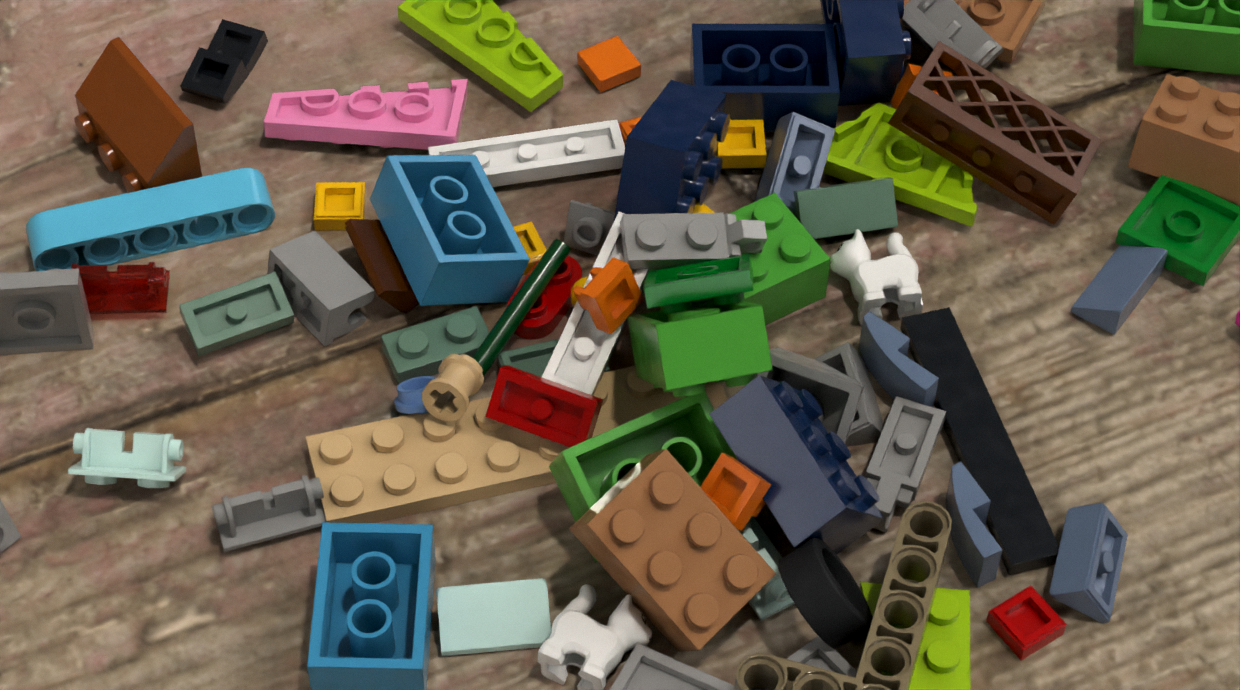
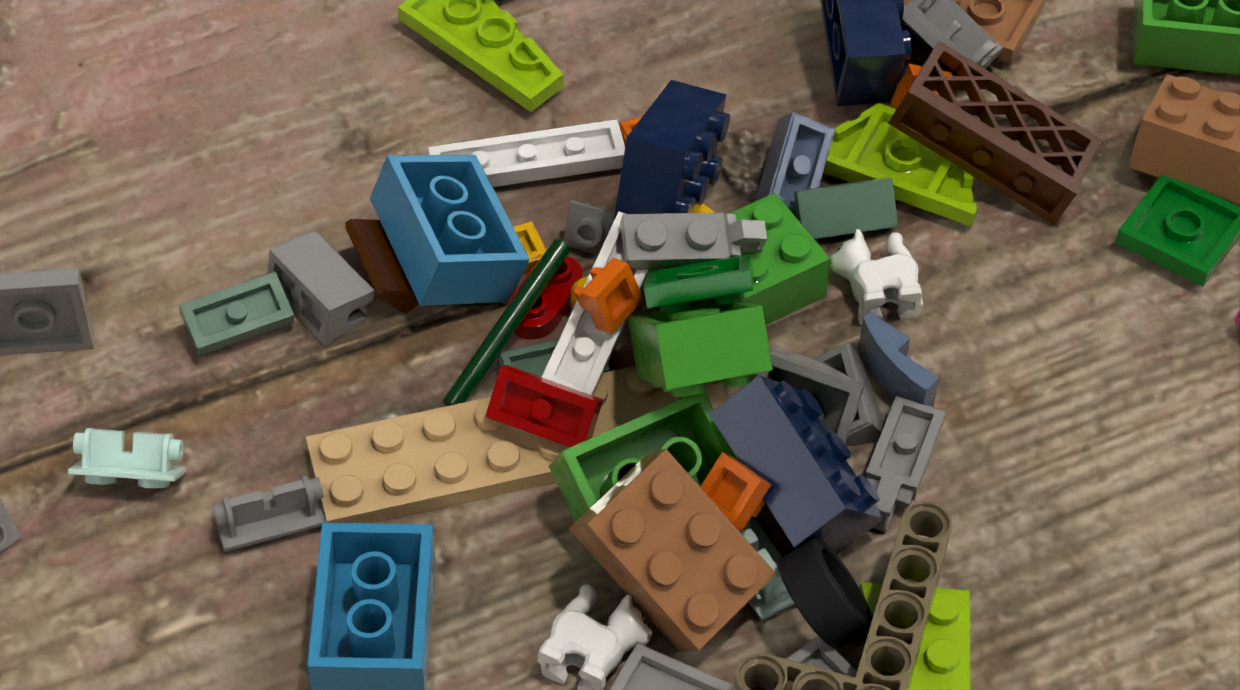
(125, 290): clear red hinge -> none
(135, 122): dark orange slope -> none
(151, 221): medium azure beam -> none
(226, 63): black slope -> none
(337, 204): yellow tile -> none
(370, 117): bright pink wing -> none
(410, 395): medium blue plate -> none
(424, 346): sand green plate -> none
(449, 393): tan bush -> none
(493, 616): light aqua slope -> none
(609, 64): orange tile -> none
(743, 145): yellow plate -> none
(768, 70): dark blue brick -> none
(972, 540): sand blue slope -> none
(982, 441): black tile -> none
(1026, 622): red tile -> none
(1089, 561): sand blue slope -> none
(1120, 286): sand blue slope -> none

